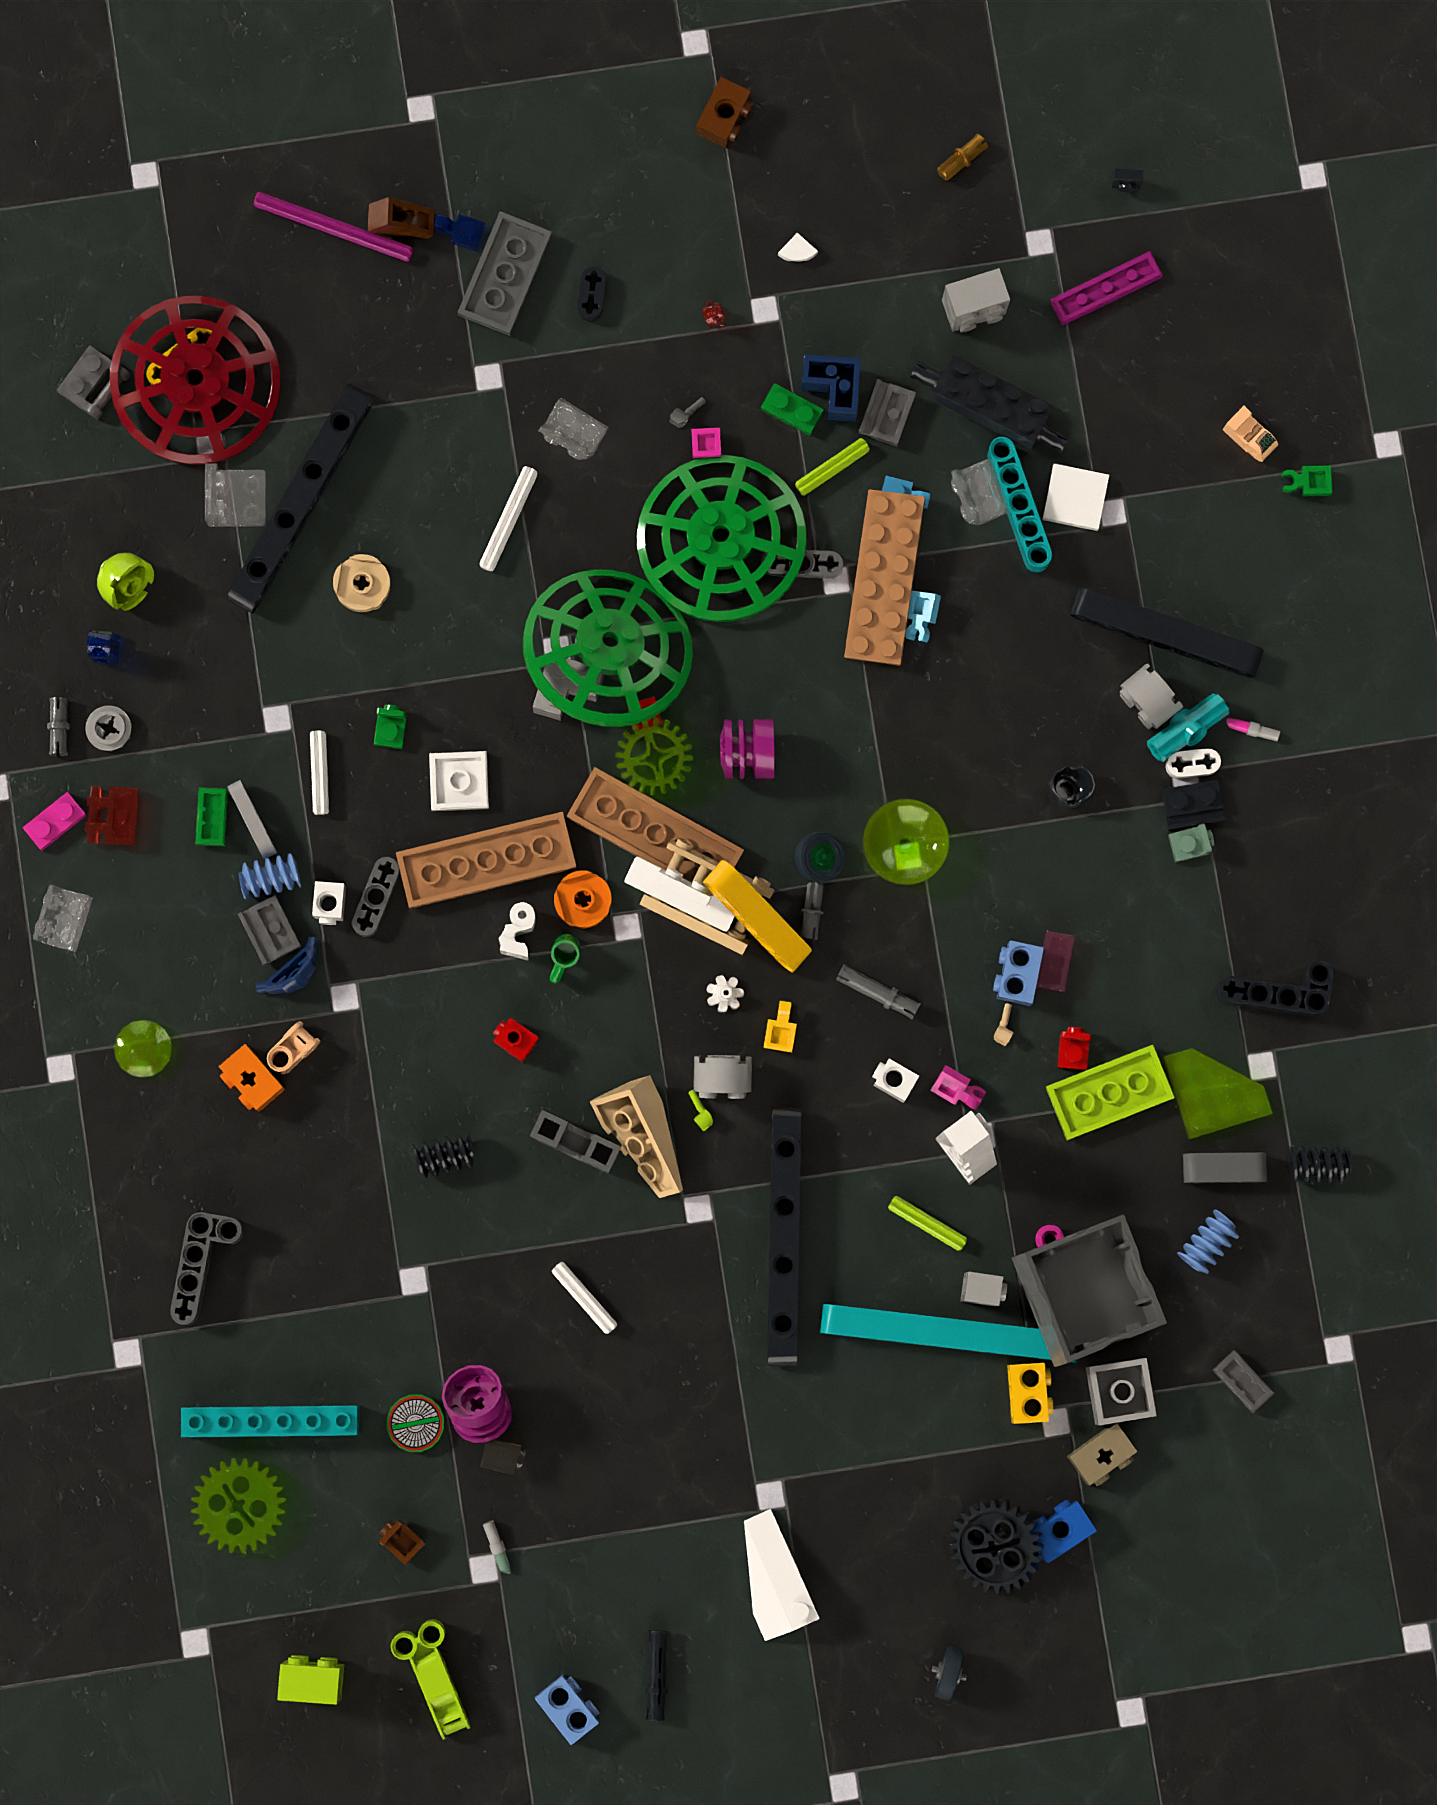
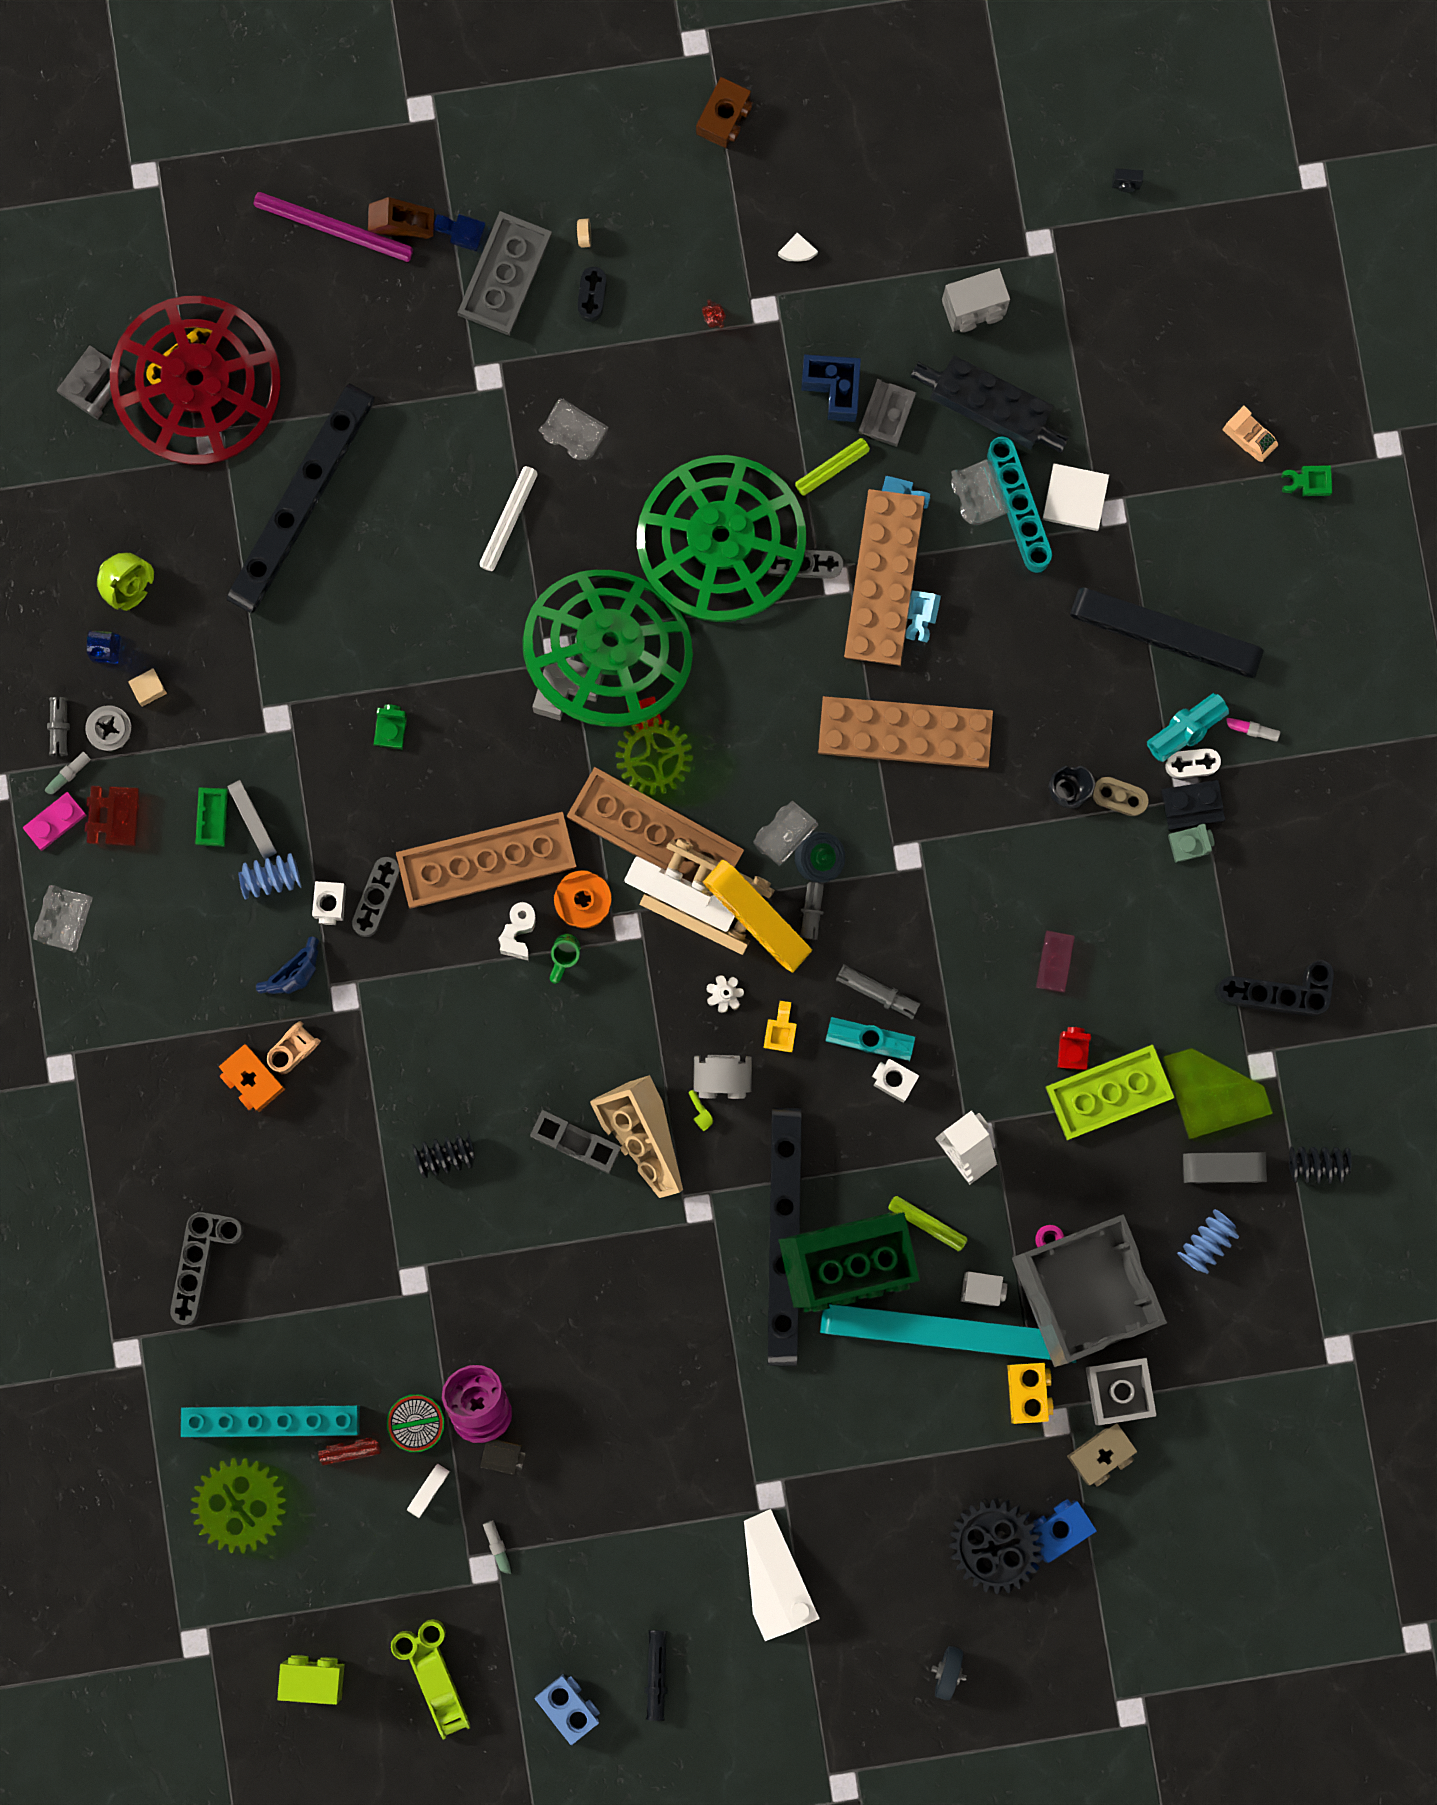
(67, 773): none -> light grey piece
(143, 1048): clear neon green dish -> none
(147, 687): none -> tan slope
(234, 497): clear bracket -> none
(269, 930): flat silver plate -> none
(319, 772): white axle -> none
(340, 1453): none -> clear red plate
(351, 571): tan plate -> none
(401, 1540): reddish brown bracket -> none
(428, 1490): none -> white beam
(459, 781): white tile -> none
(515, 1039): red brick -> none
(584, 232): none -> tan tile
(584, 1297): white axle -> none
(680, 418): dark grey hand -> none
(706, 443): dark pink plate -> none
(748, 749): magenta wheel -> none
(785, 832): none -> clear bracket
(792, 409): green plate -> none
(849, 1262): none -> dark green brick
(889, 1043): none -> teal piece
(905, 732): none -> medium nougat plate
(911, 822): clear neon green dish -> none
(954, 1087): dark pink plate -> none
(962, 157): pearl gold axle -> none
(1003, 1034): tan hand -> none
(1026, 975): medium blue brick -> none
(1106, 288): magenta tile -> none
(1119, 796): none -> dark tan plate
(1150, 697): light grey brick -> none
(1243, 1381): flat silver plate -> none

